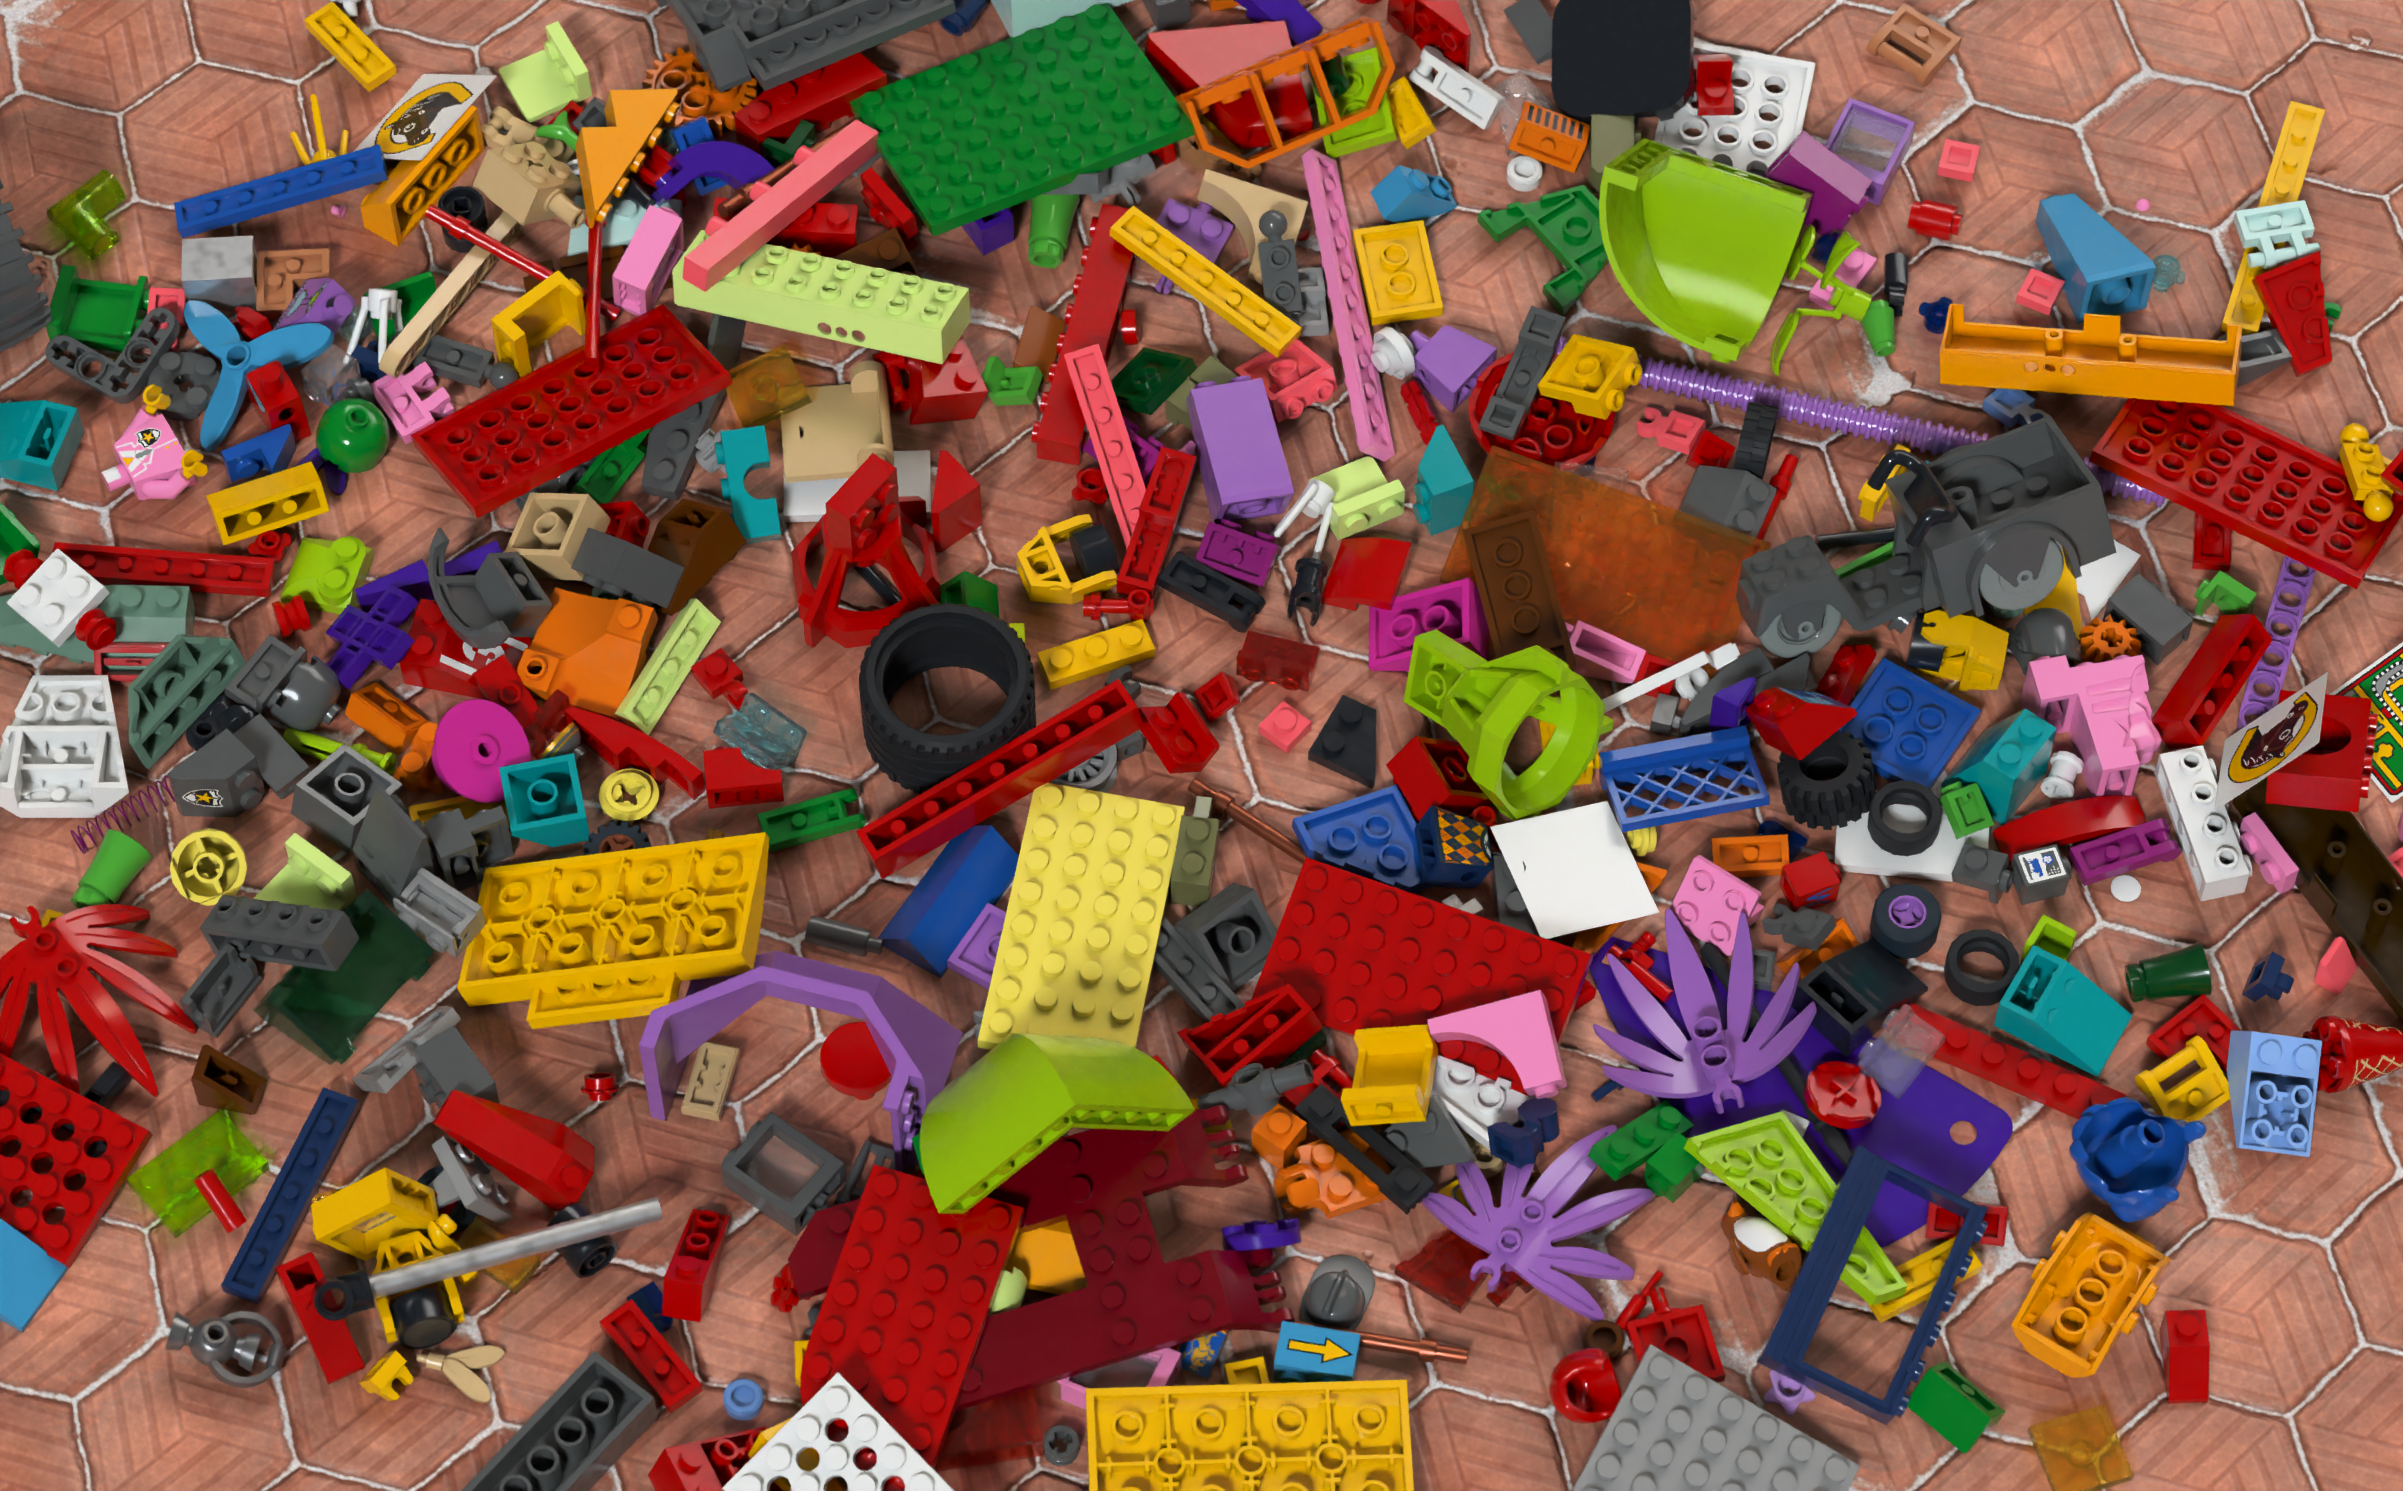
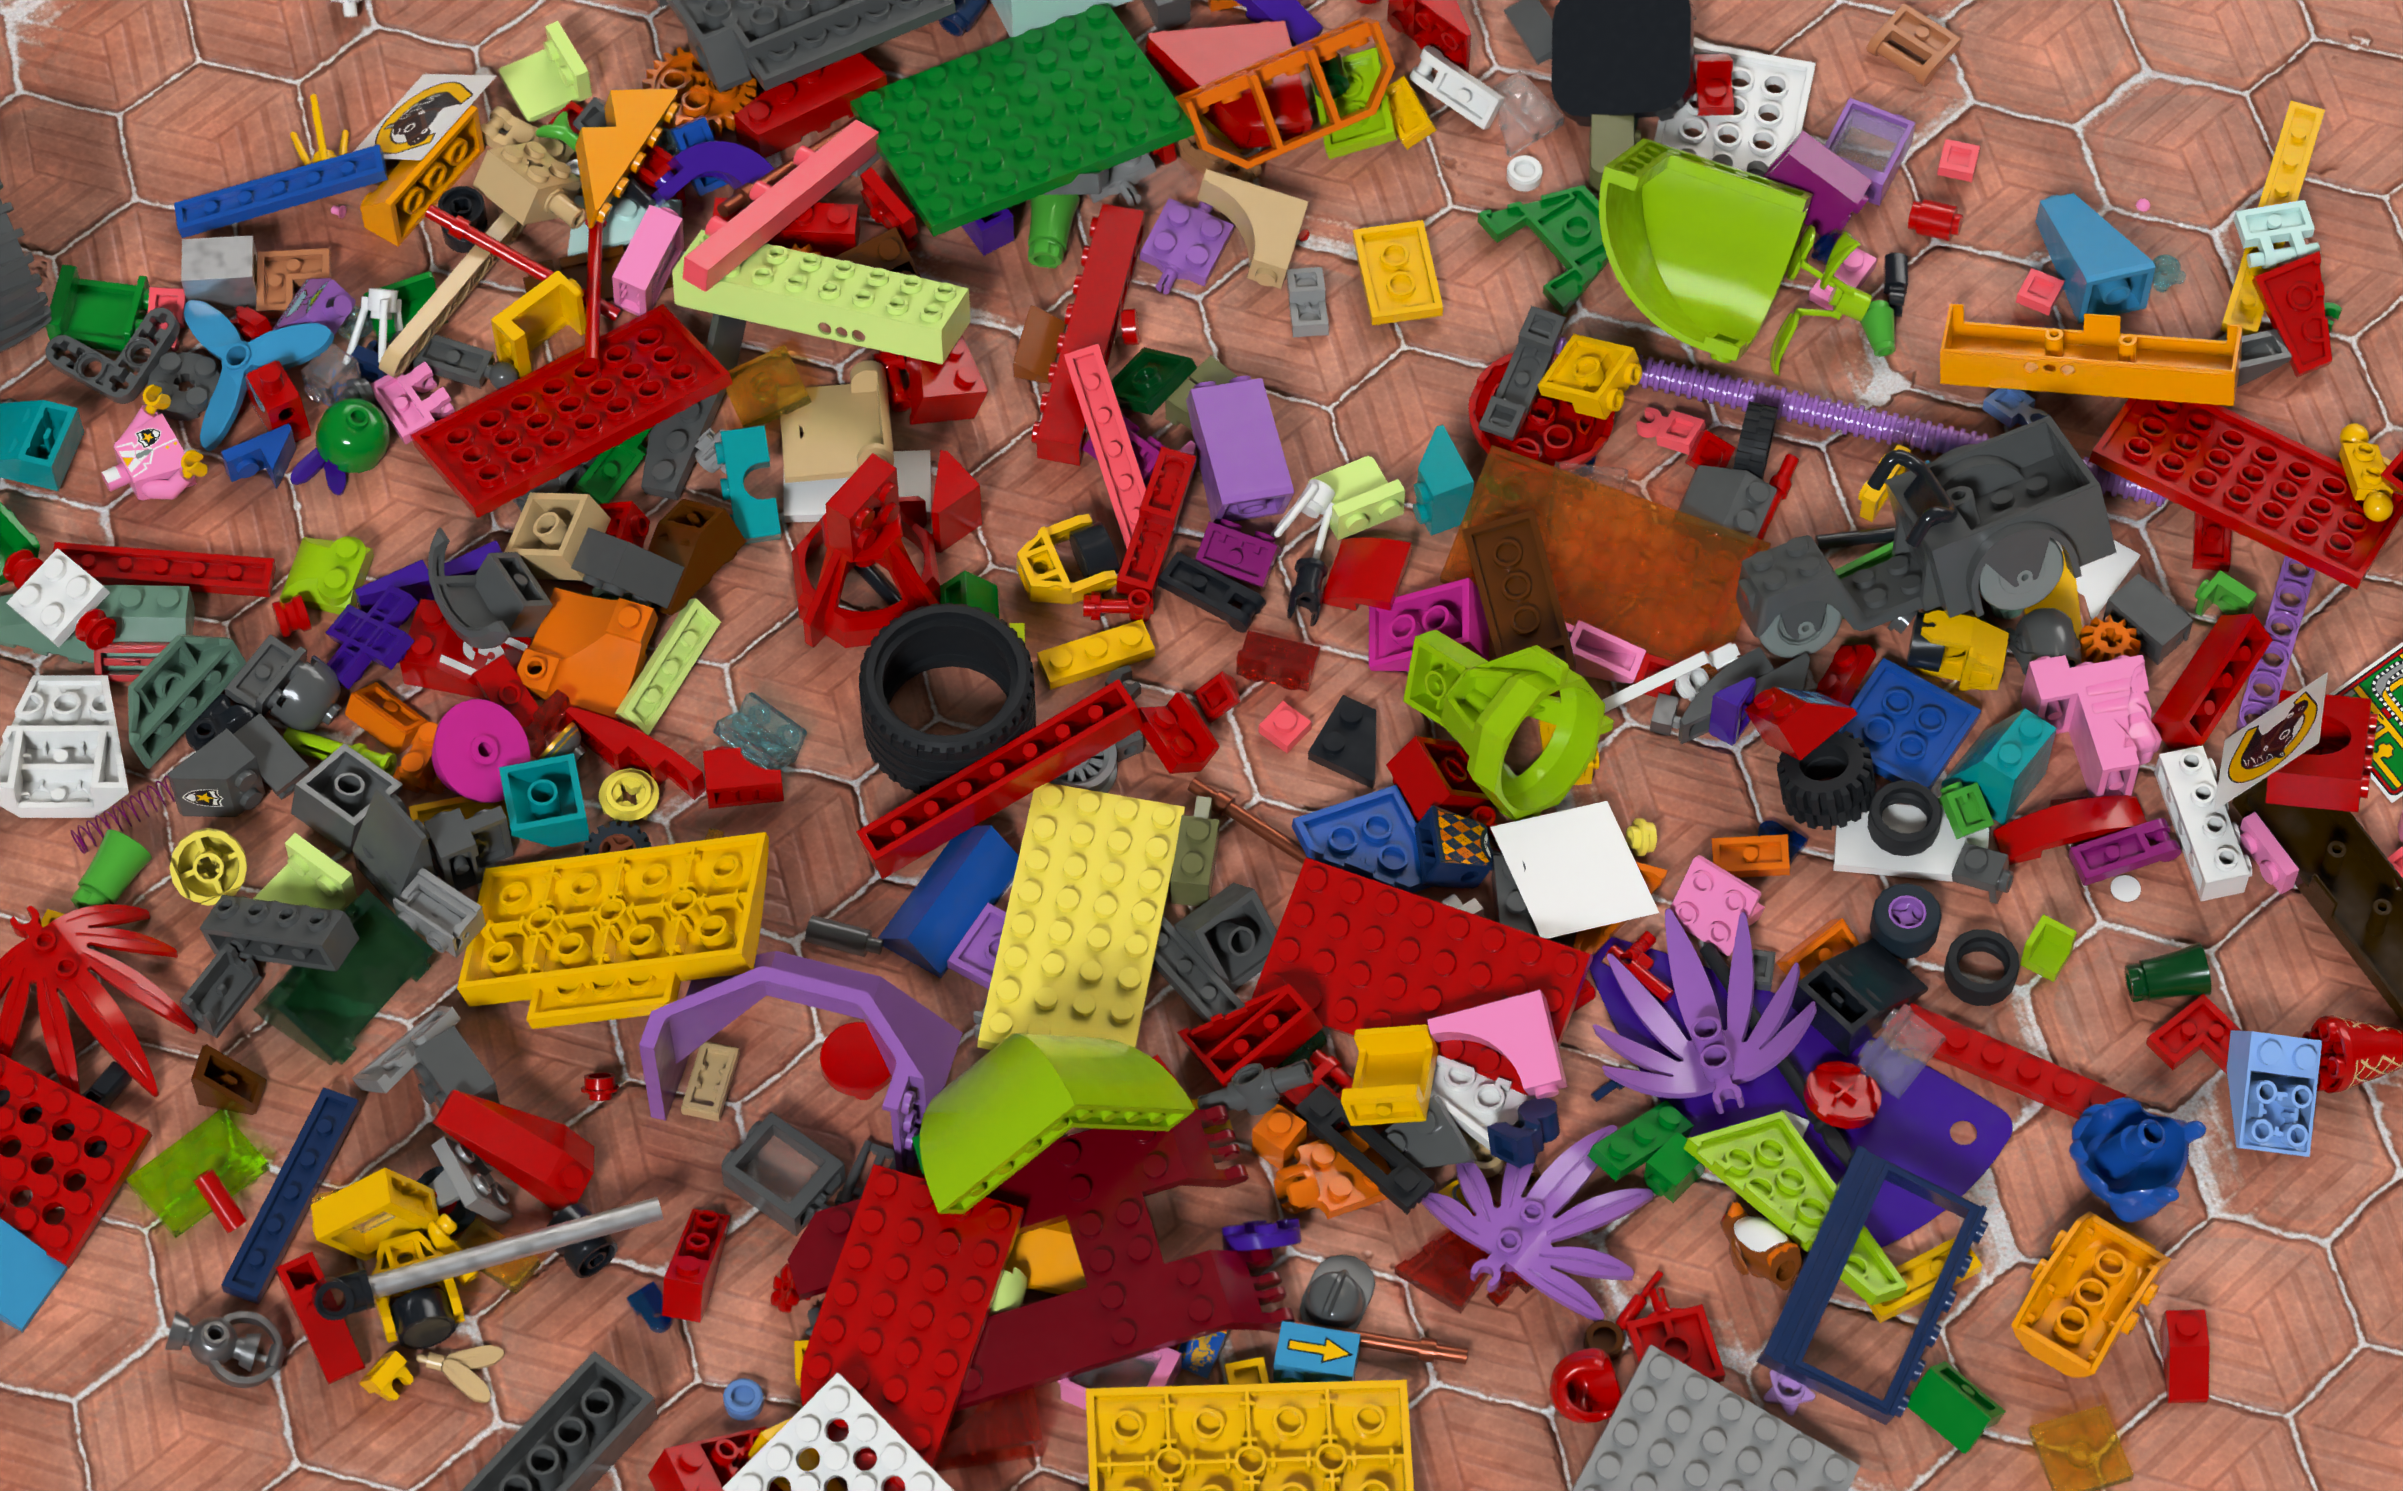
(81, 212): clear neon green brick -> none
(267, 503): yellow brick -> none
(276, 551): red plate -> none
(350, 46): yellow plate -> none
(651, 1356): red plate -> none
(721, 676): red plate -> none
(779, 153): dark green bracket -> none
(810, 820): green hinge -> none
(1011, 385): bright green bracket -> none
(1068, 1435): dark grey bush -> none
(1087, 478): red plate -> none
(1205, 281): yellow plate -> none
(1279, 266): dark grey plate -> none
(1292, 379): coral plate -> none
(1347, 305): bright pink plate -> none
(1393, 353): white plate -> none
(1412, 195): dark azure slope -> none
(1419, 409): red axle -> none
(1450, 364): medium lavender torso -> none
(1549, 137): orange panel -> none
(1678, 760): blue fence -> none
(1801, 928): dark grey plate -> none
(1810, 882): red brick -> none
(1933, 322): clear blue plate -> none
(1946, 1225): red slope -> none
(2040, 874): dark grey brick -> none
(2062, 775): white bush -> none
(2062, 1012): teal slope -> none
(2192, 1096): yellow plate -> none
(2267, 979): dark blue tile -> none
(2336, 967): coral slope -> none

